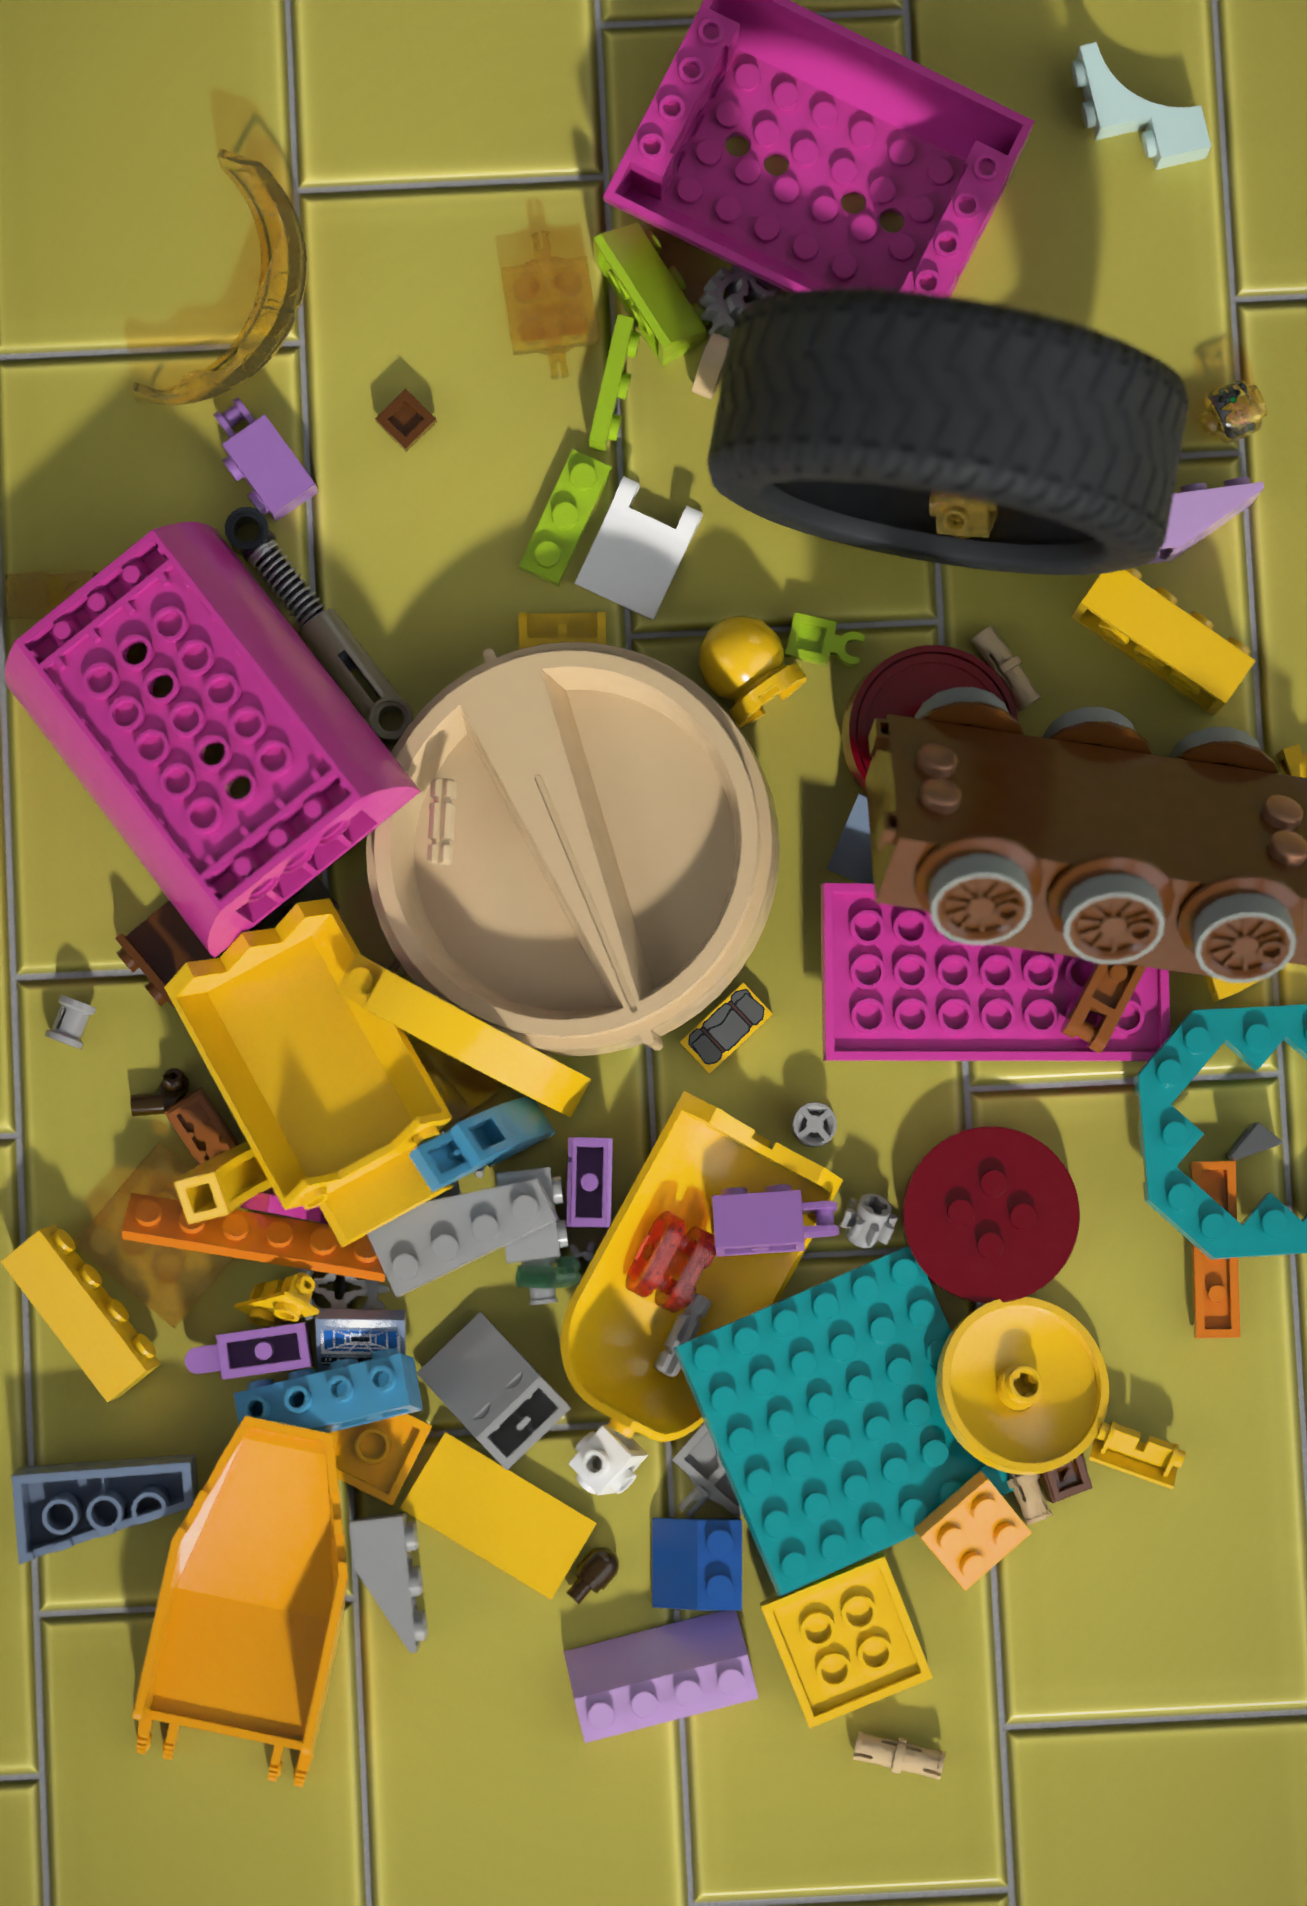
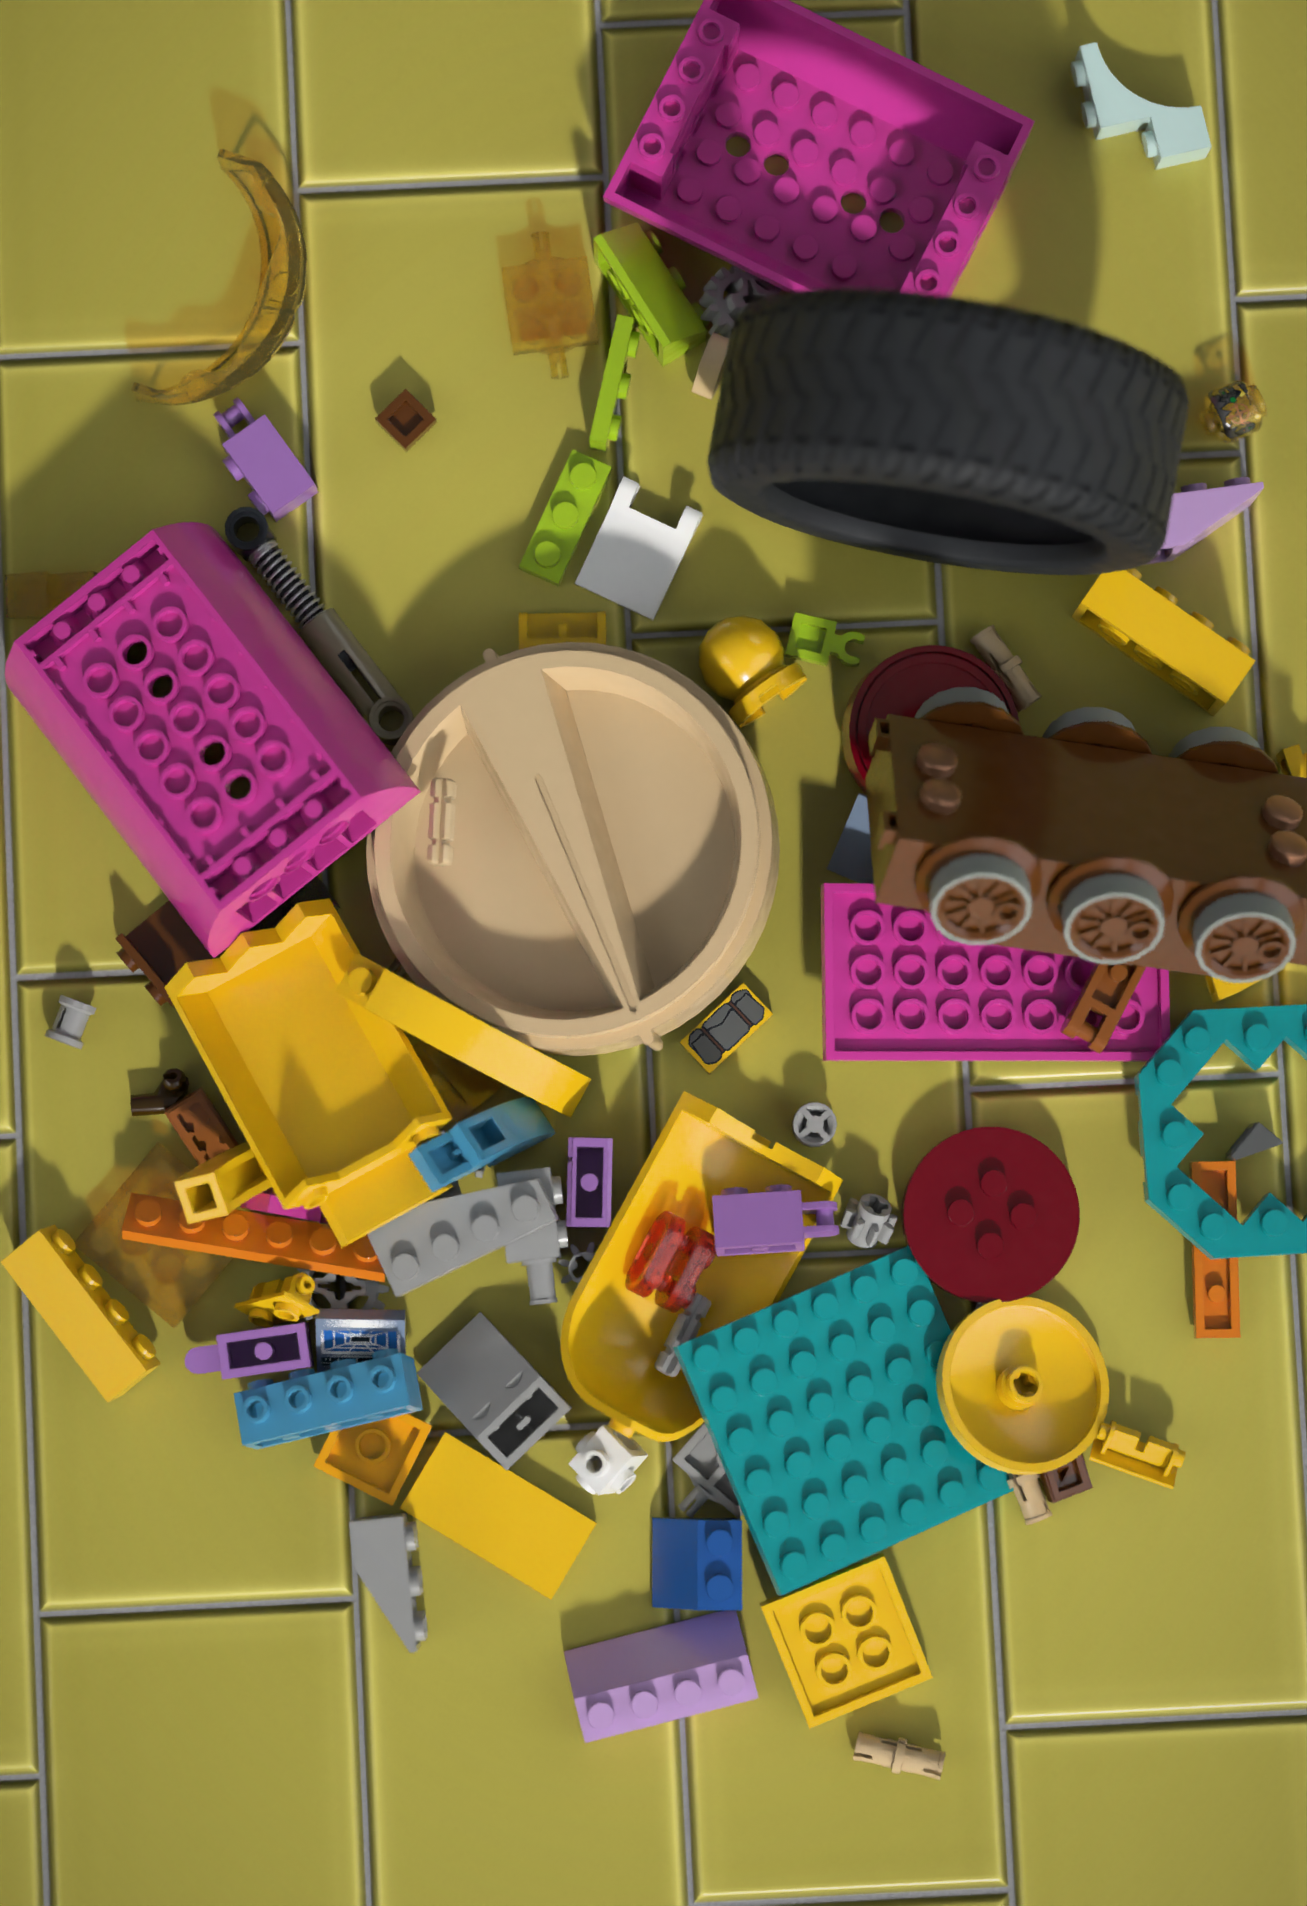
(96, 1498): sand blue wedge -> none
(252, 1599): light orange windscreen -> none
(548, 1277): clear green arm -> none
(594, 1573): dark brown cylinder -> none
(962, 515): clear yellow brick -> none
(972, 1530): light orange plate -> none

